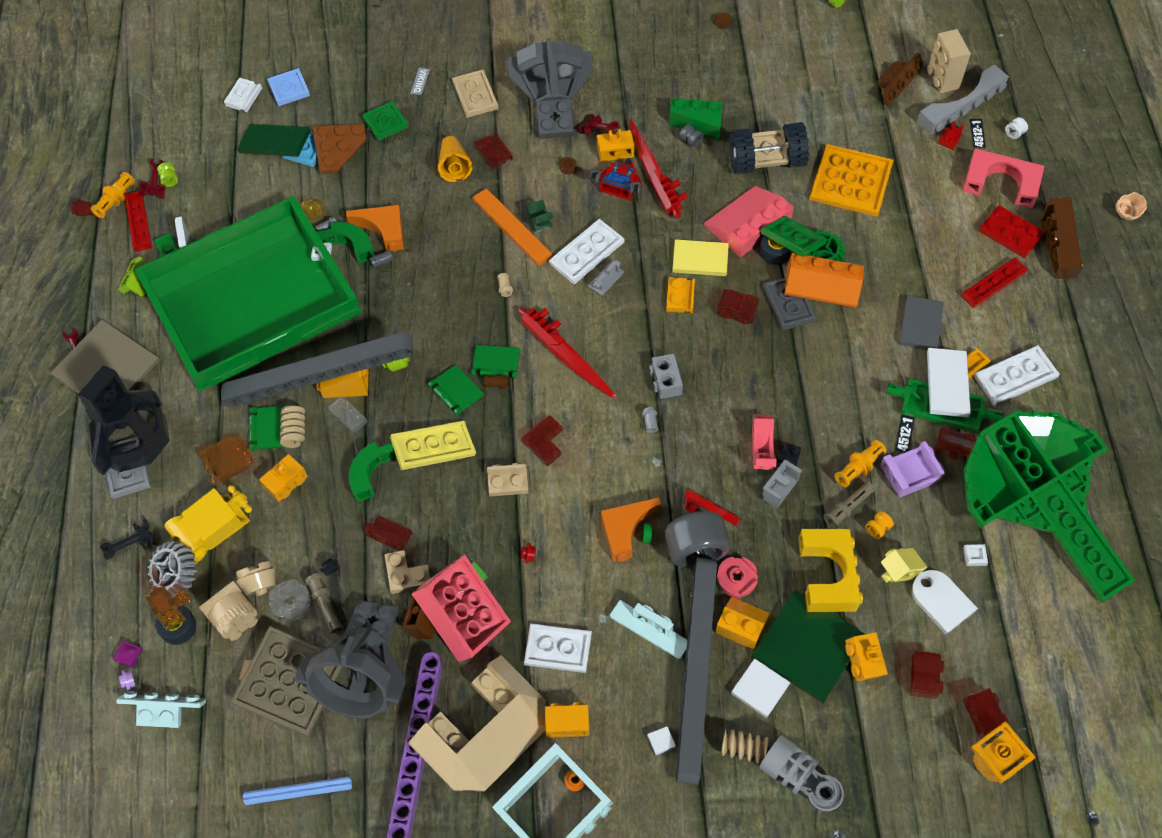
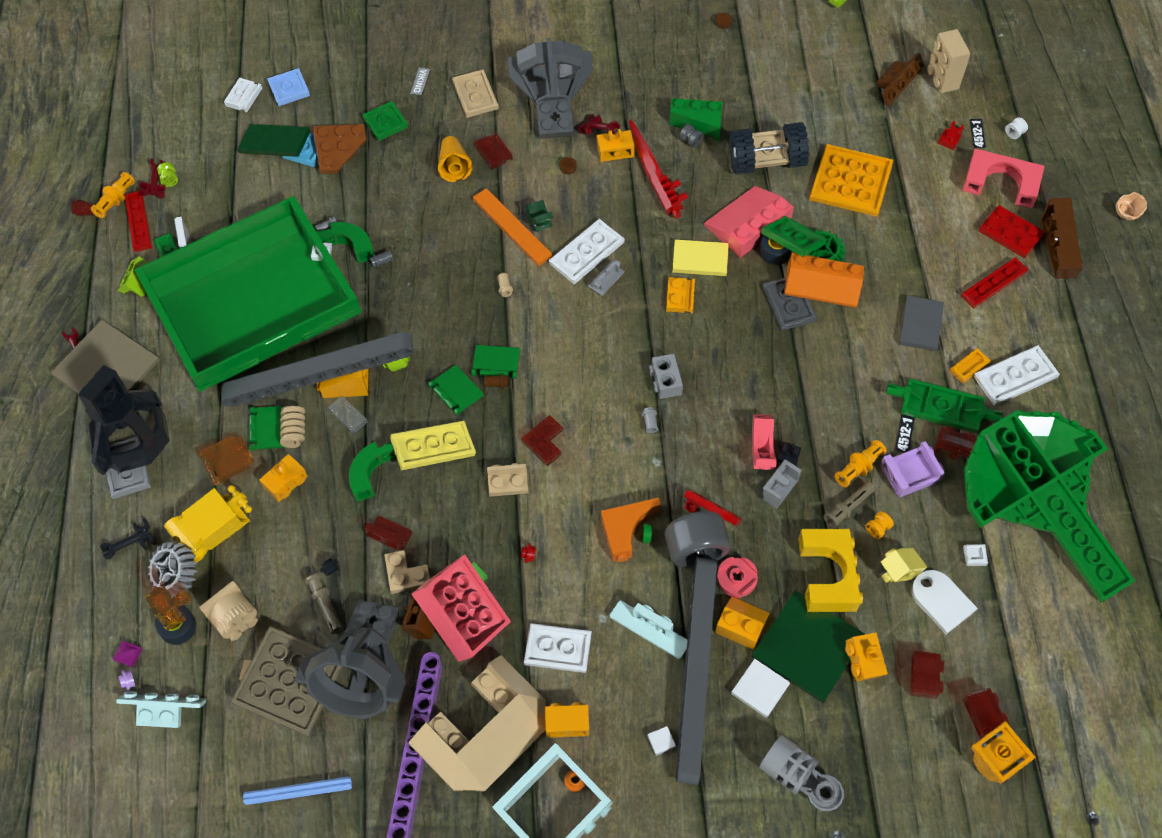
(256, 579): tan cone -> none
(289, 589): clear plate -> none
(313, 209): clear yellow brick -> none
(383, 221): orange arch -> none
(551, 338): red piece -> none
(618, 179): torso -> none
(738, 306): clear red brick -> none
(744, 746): tan piece -> none
(938, 115): light grey arch -> none
(948, 382): white tile -> none

